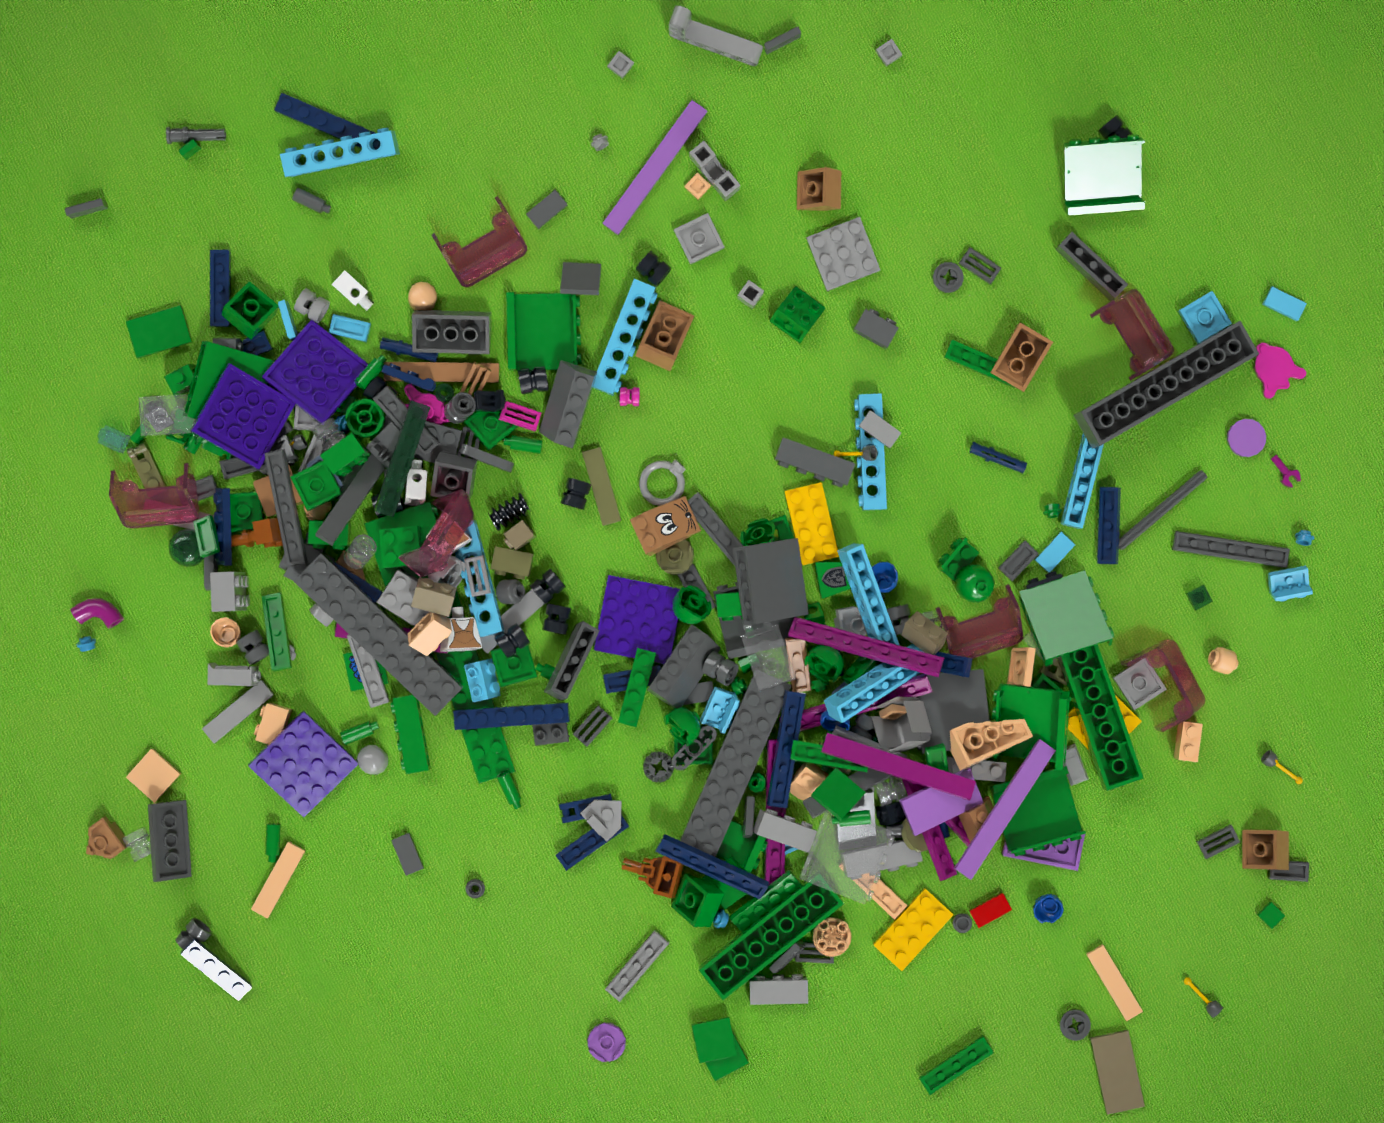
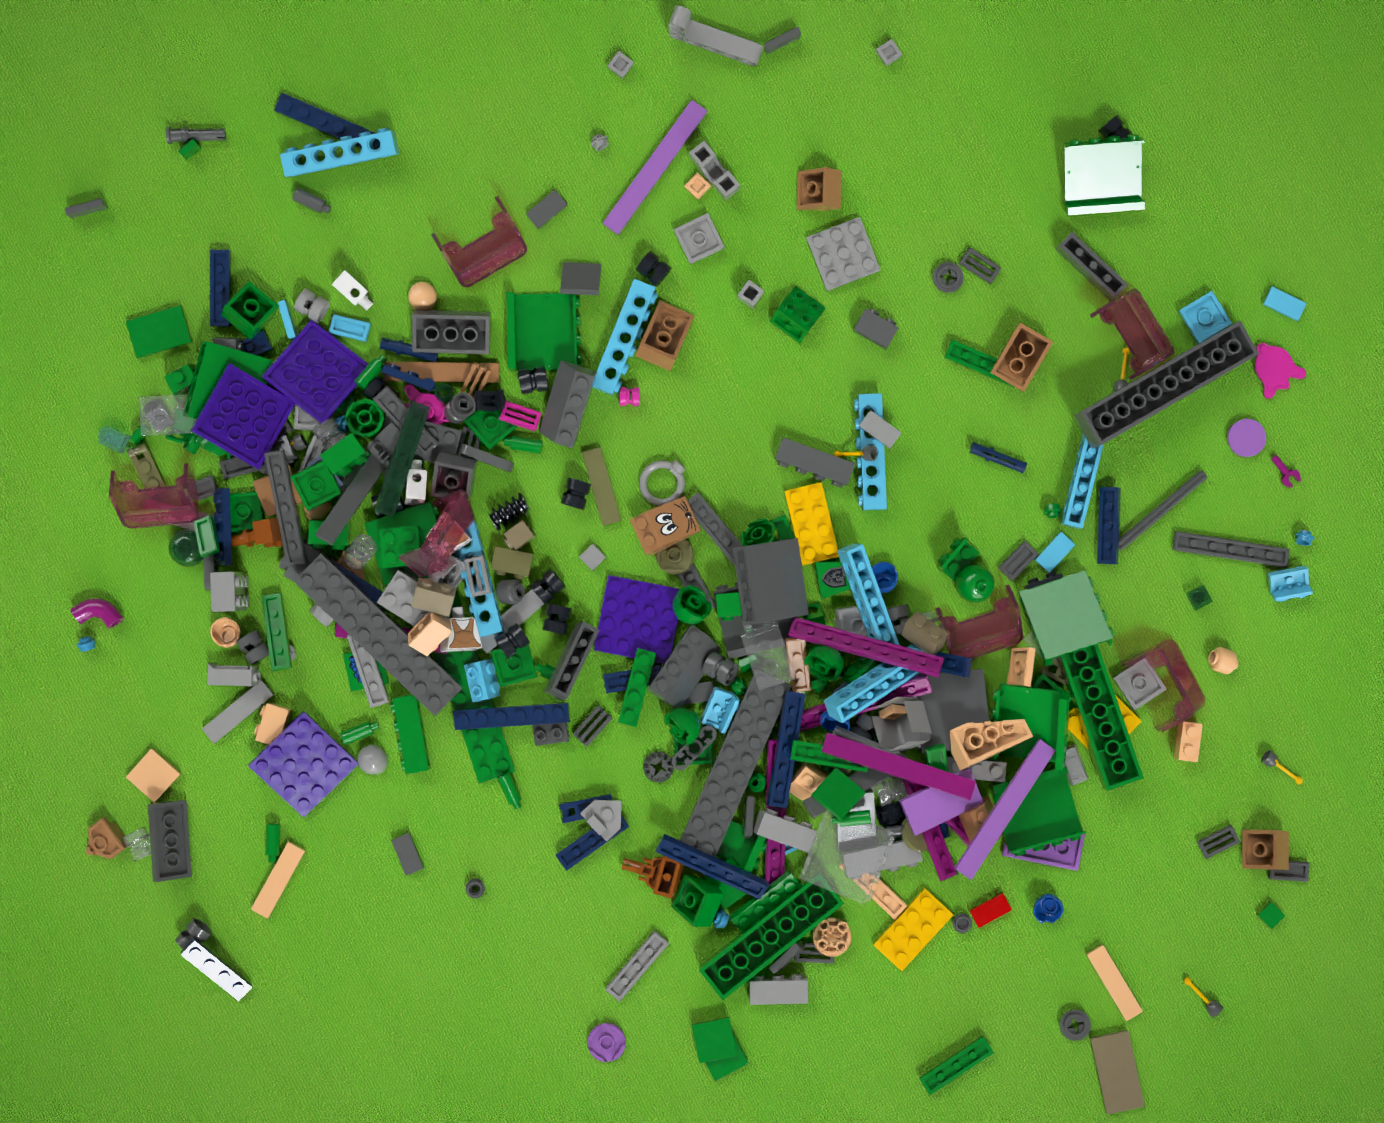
(592, 557): none -> light grey tile
(1122, 382): none -> hinge

